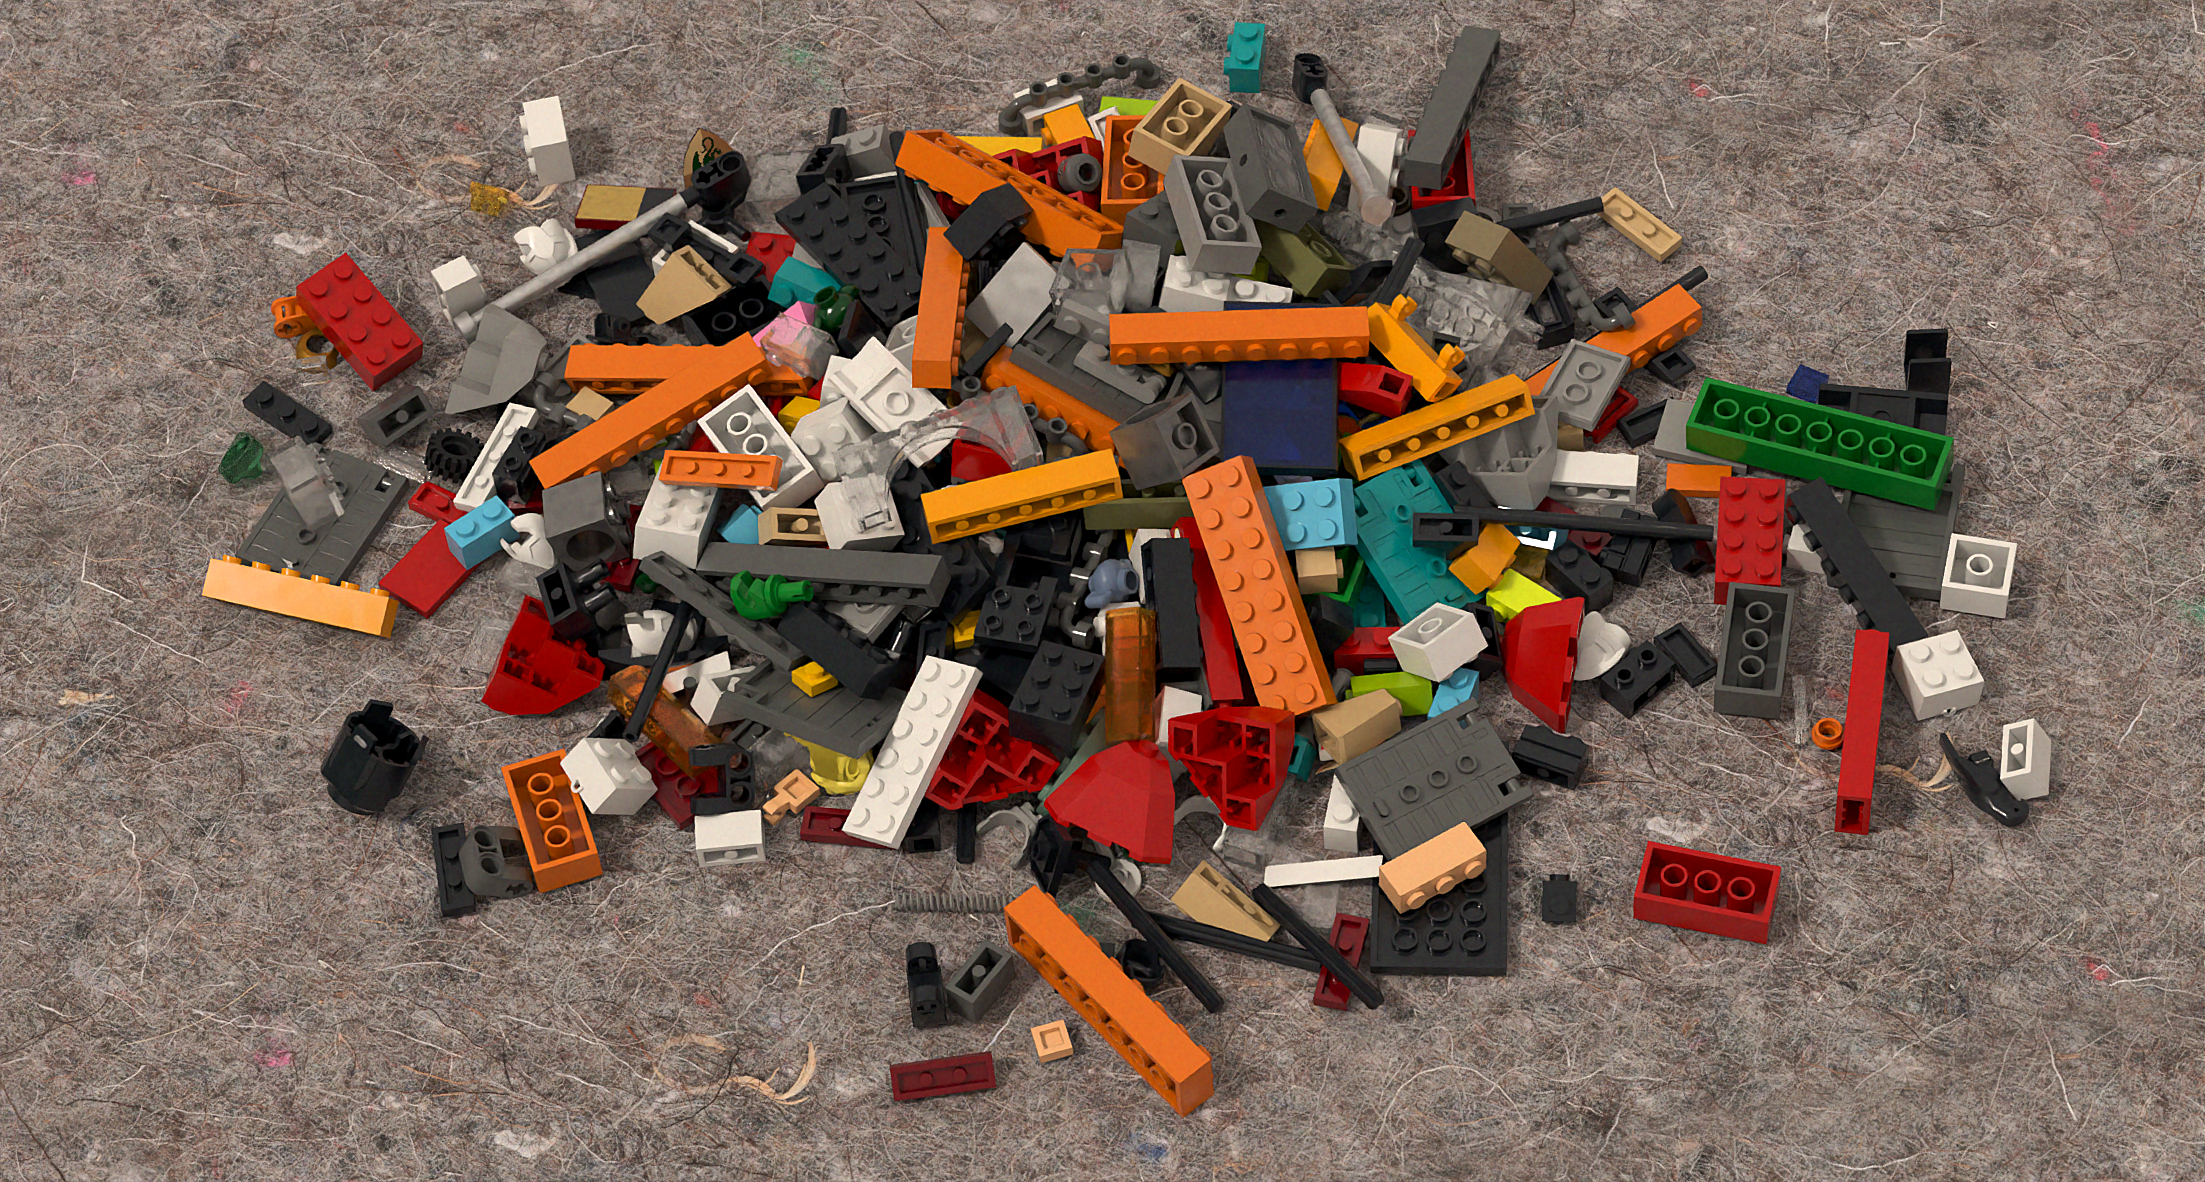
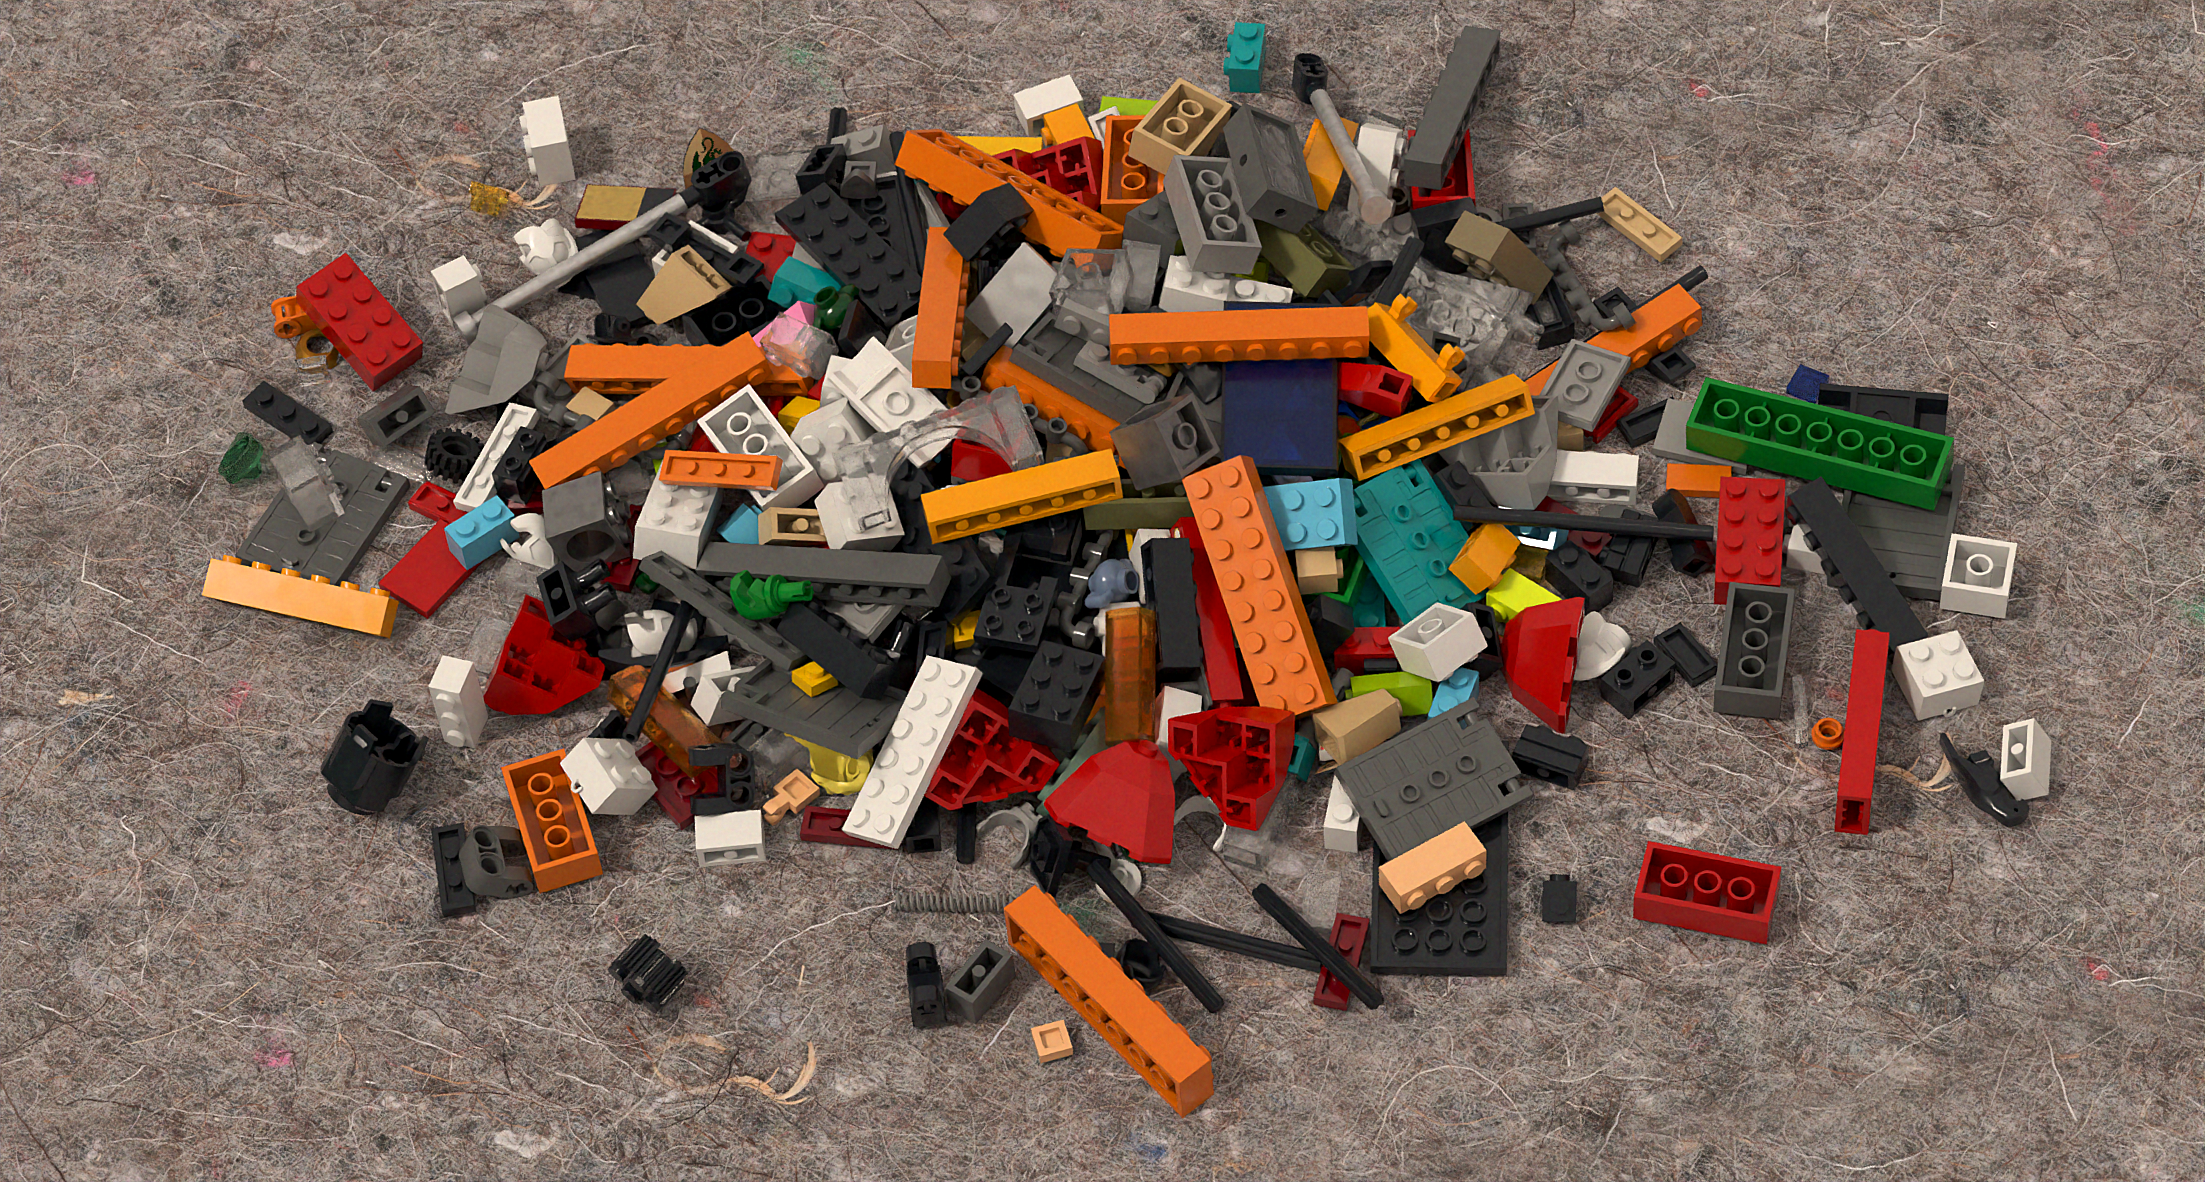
(458, 701): none -> white brick
(648, 973): none -> black brick
(860, 180): none -> flat silver tile
(942, 1076): dark red plate -> none
(1079, 173): dark grey head -> none
(1147, 76): dark grey bar -> none
(1219, 903): tan slope -> none
(1323, 871): white sticker -> none
(1446, 530): black slope -> none
(1926, 361): black piece -> none

